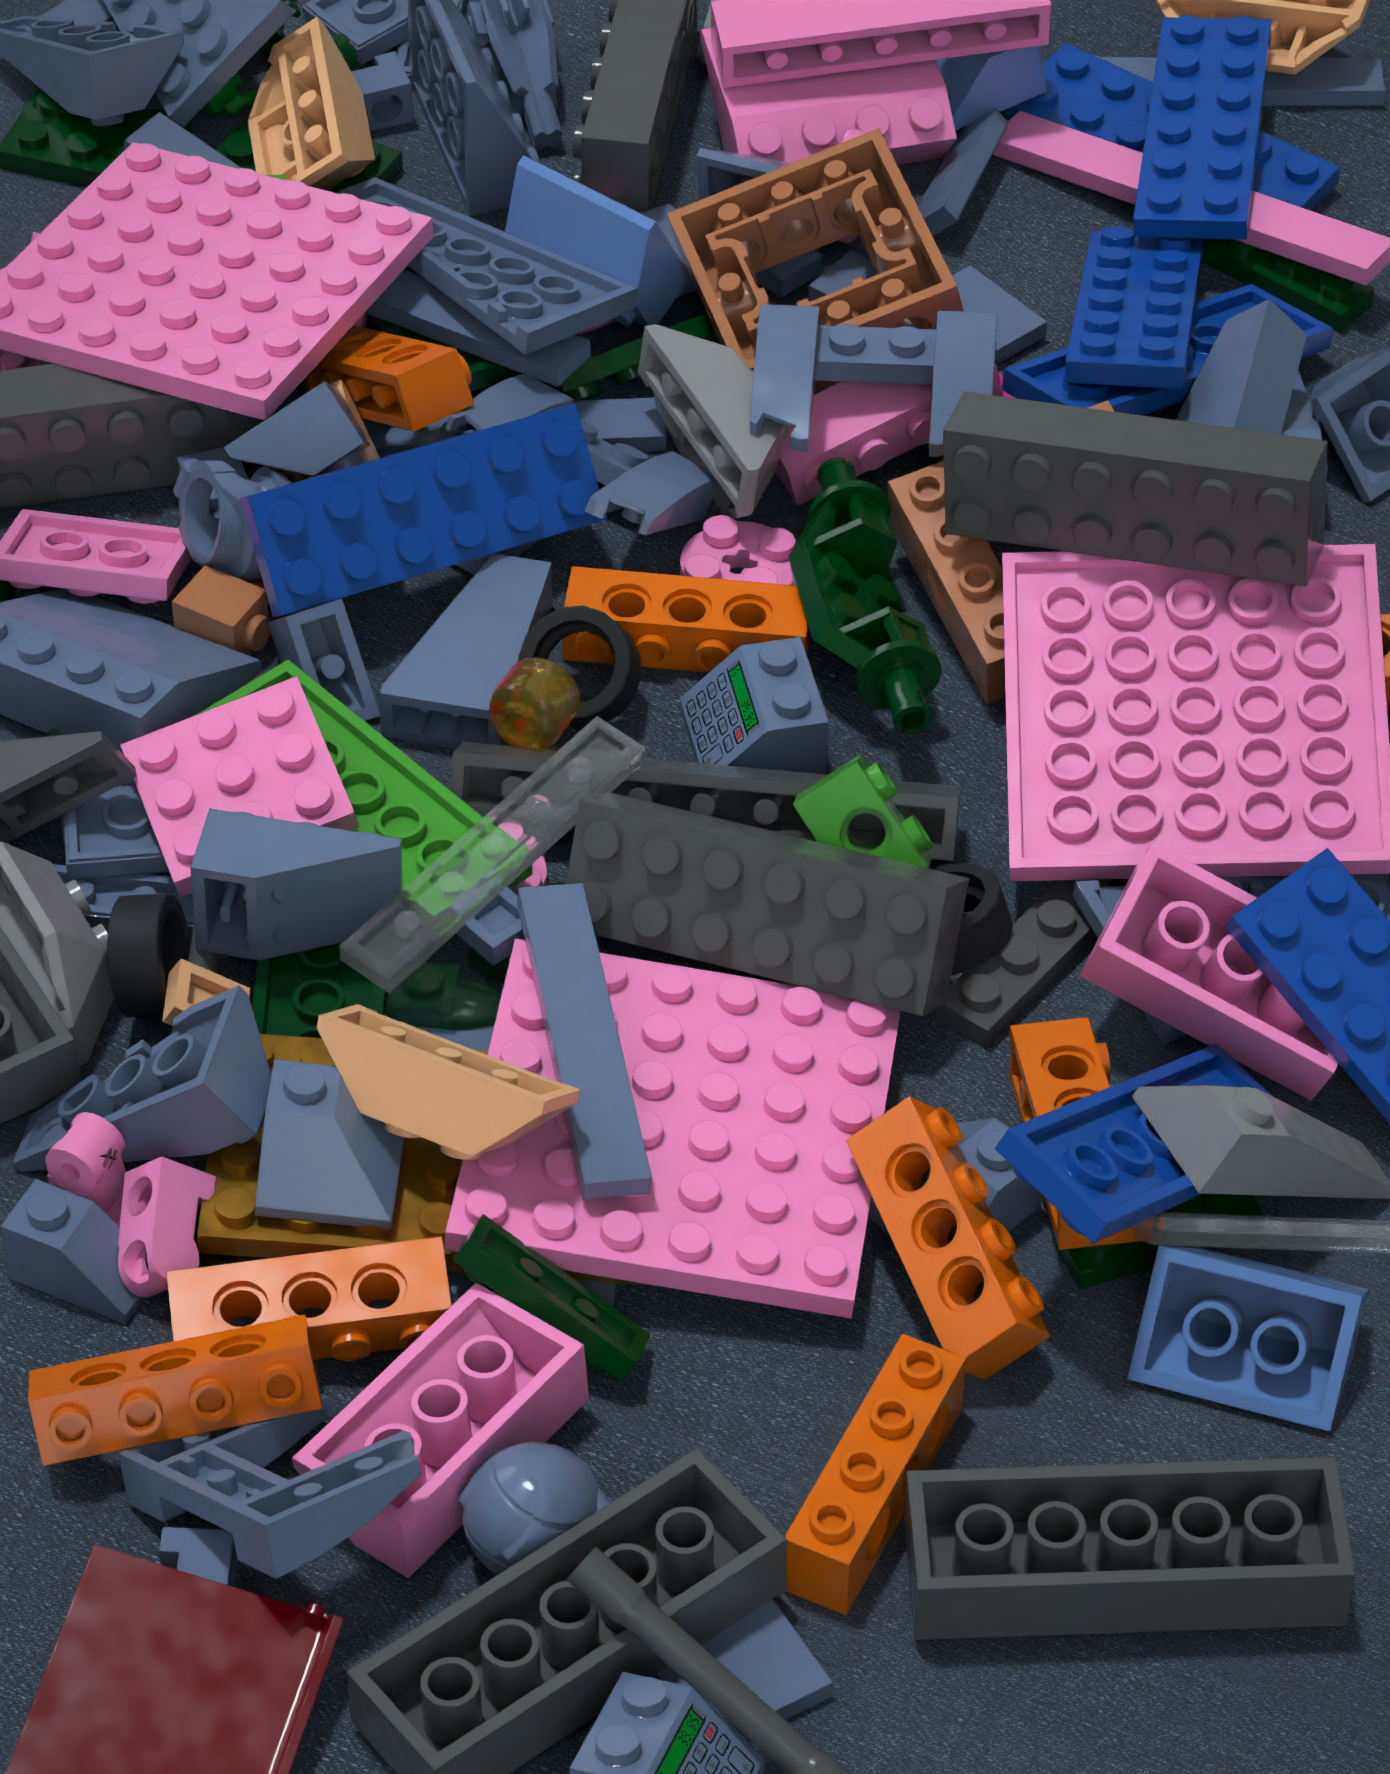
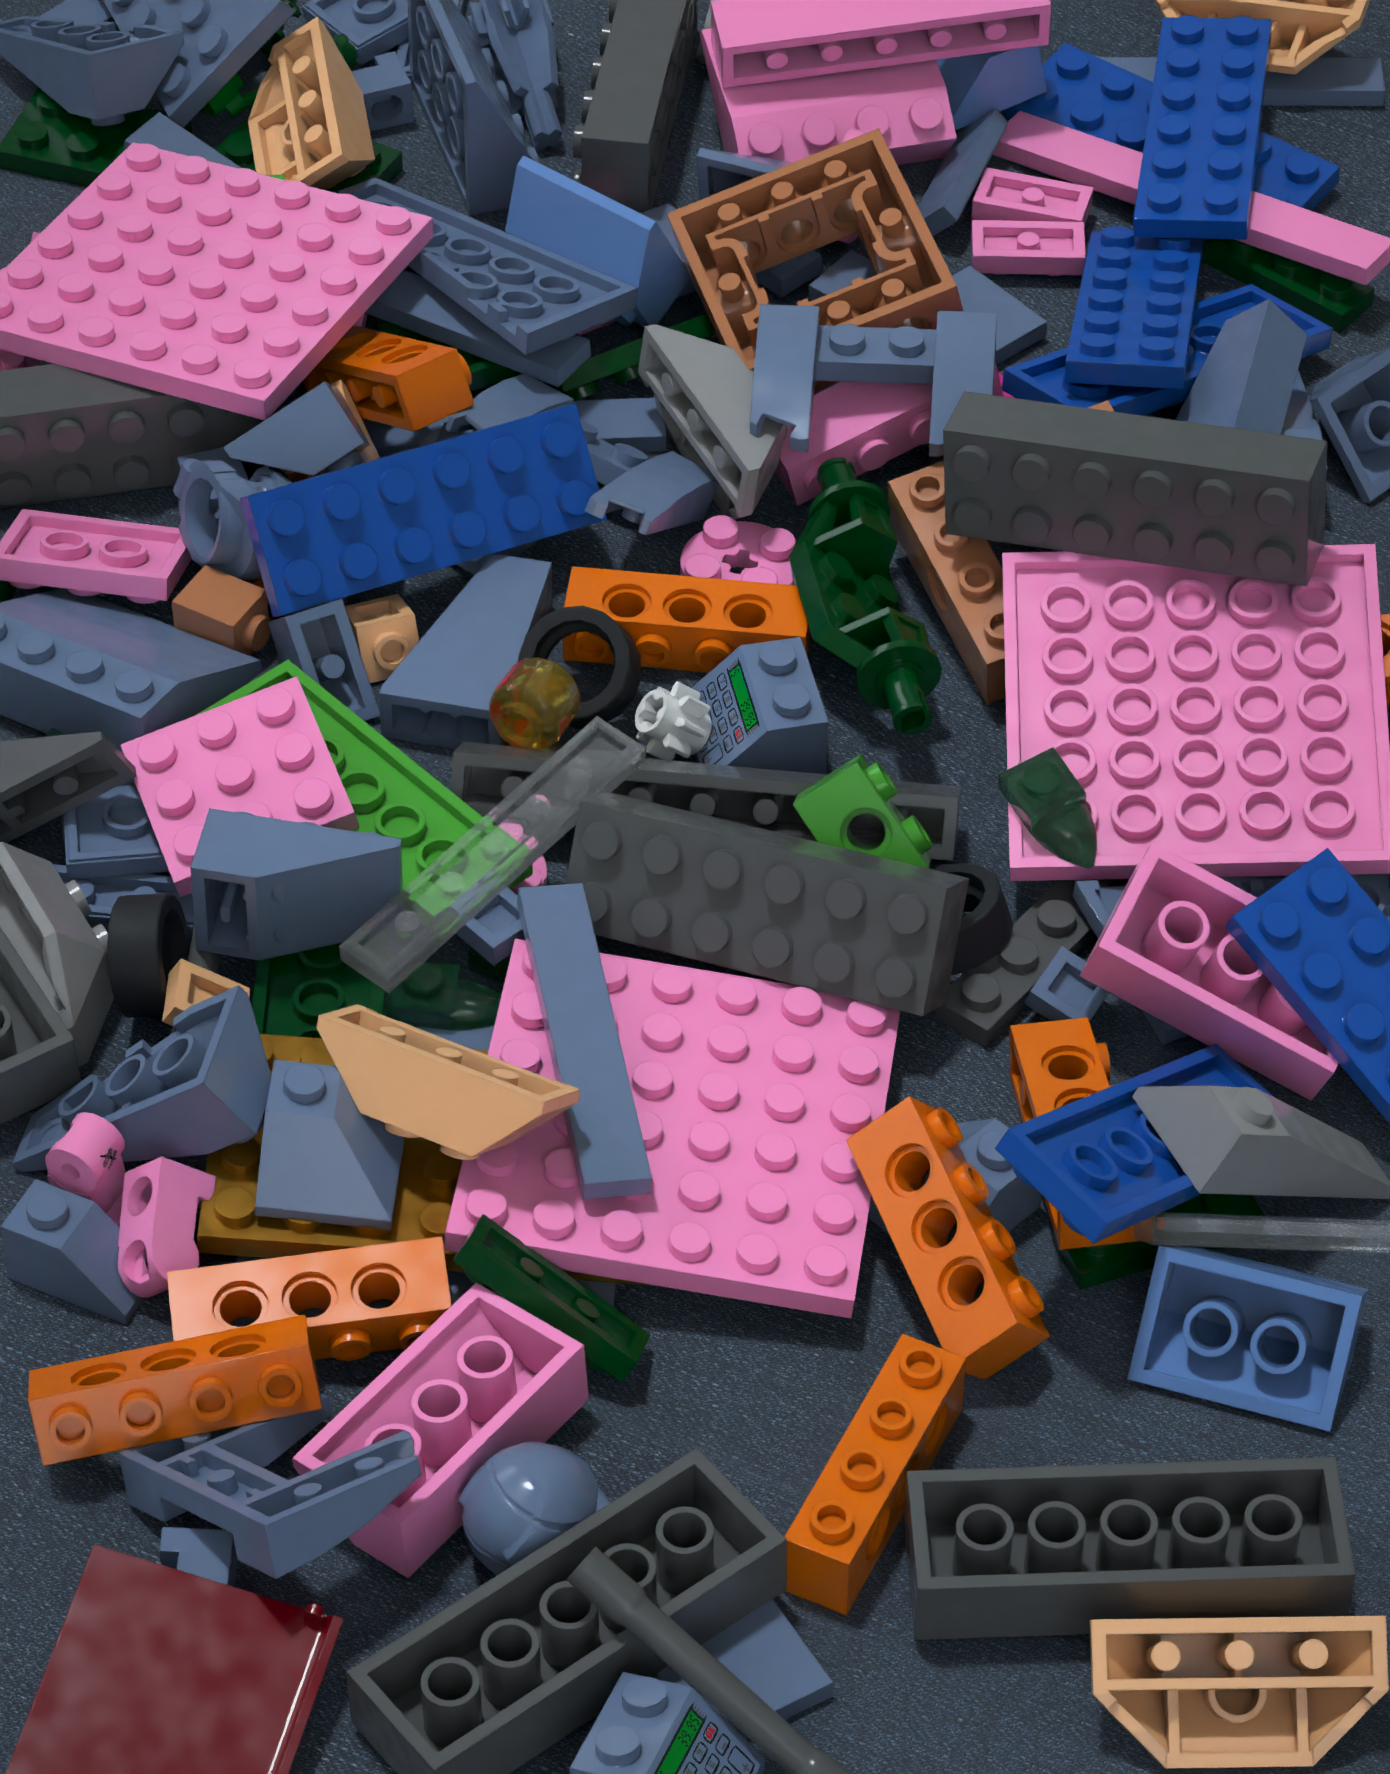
(384, 634): none -> light nougat bracket
(673, 722): none -> white gear
(1028, 247): none -> bright pink plate
(1029, 198): none -> bright pink plate
(1052, 807): none -> clear green plate
(1063, 993): none -> sand blue plate
(1239, 1685): none -> light nougat wedge

